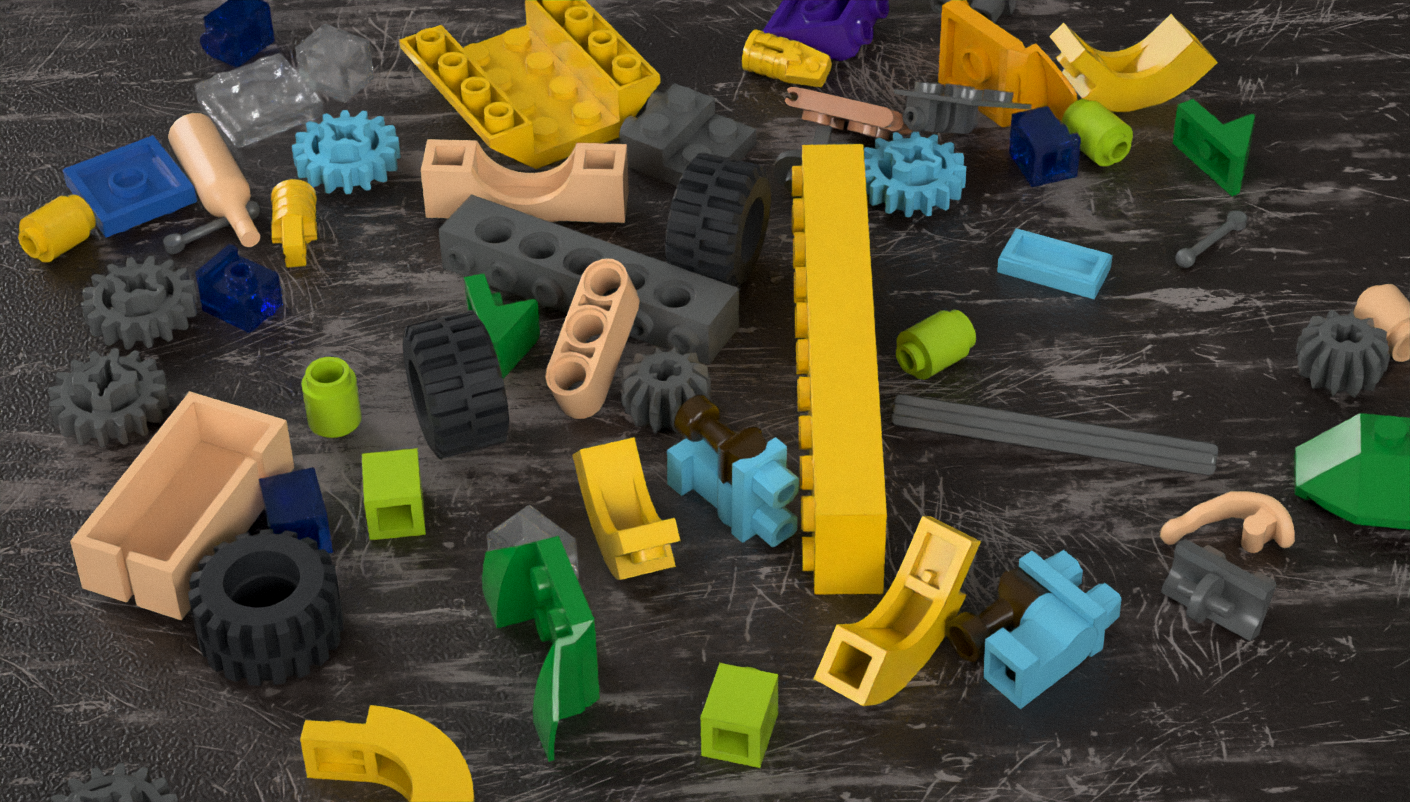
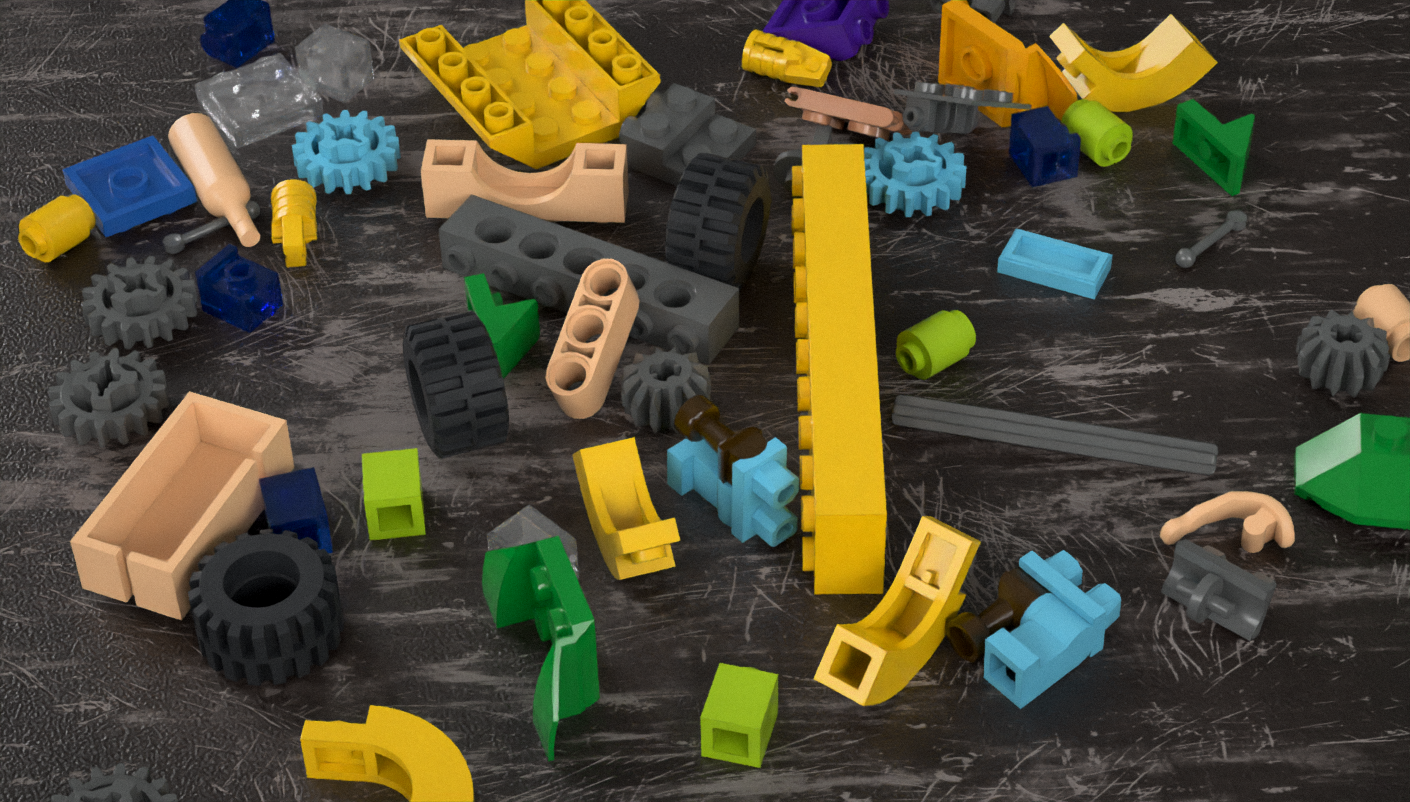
(331, 397): lime brick -> none

